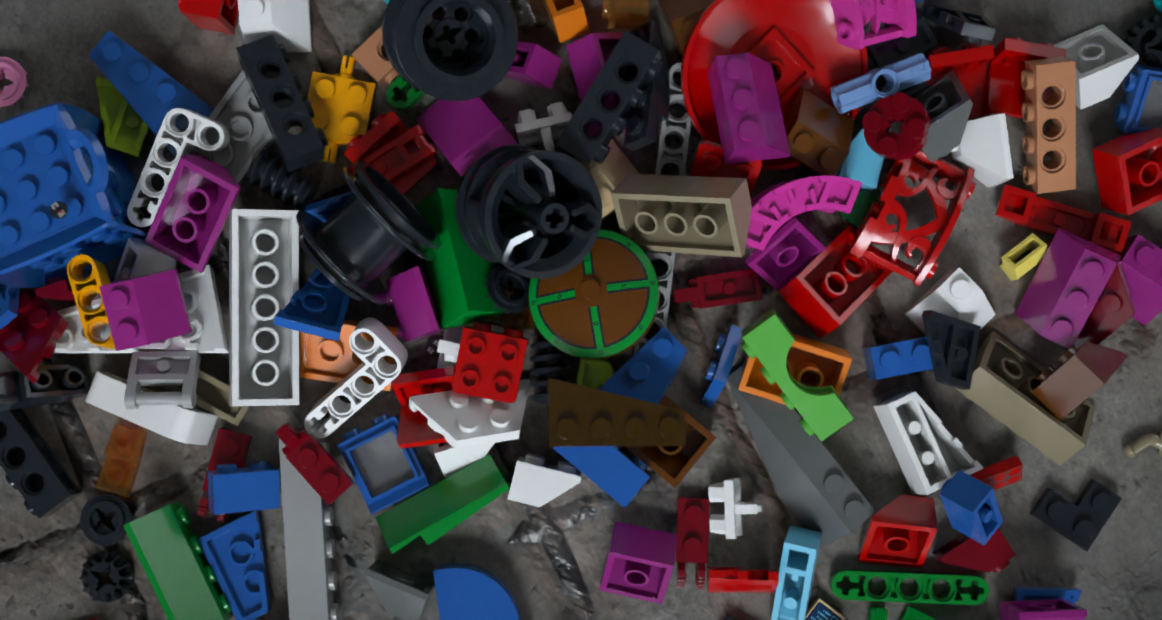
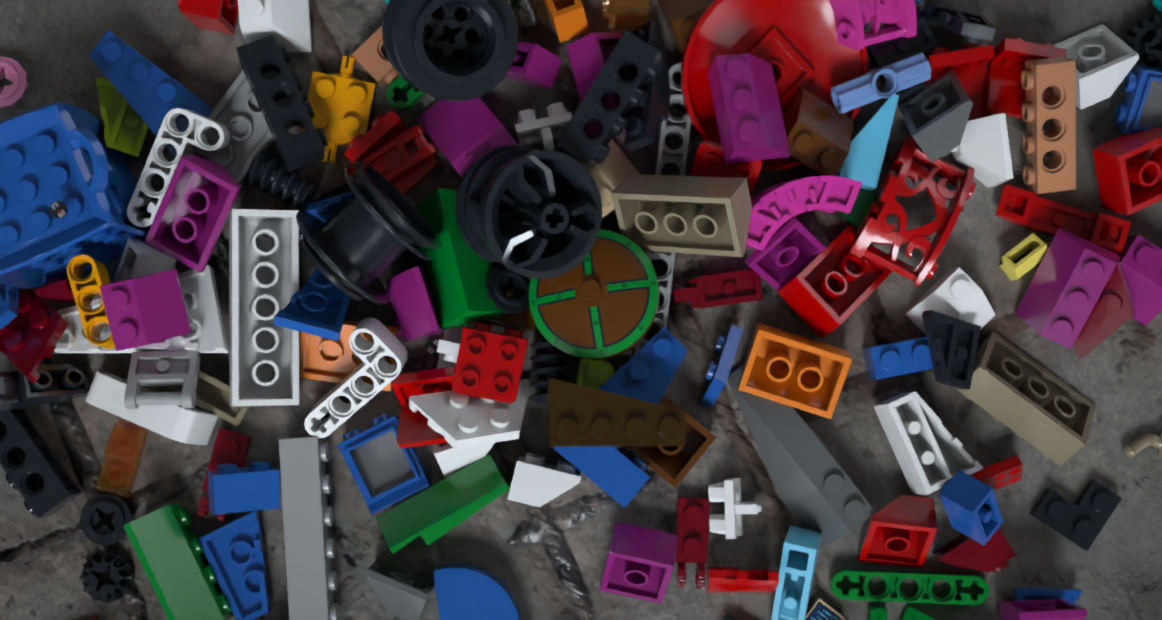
(314, 463): dark red hinge -> none
(819, 406): bright green arch -> none
(914, 130): dark red plate -> none
(1076, 377): reddish brown slope -> none

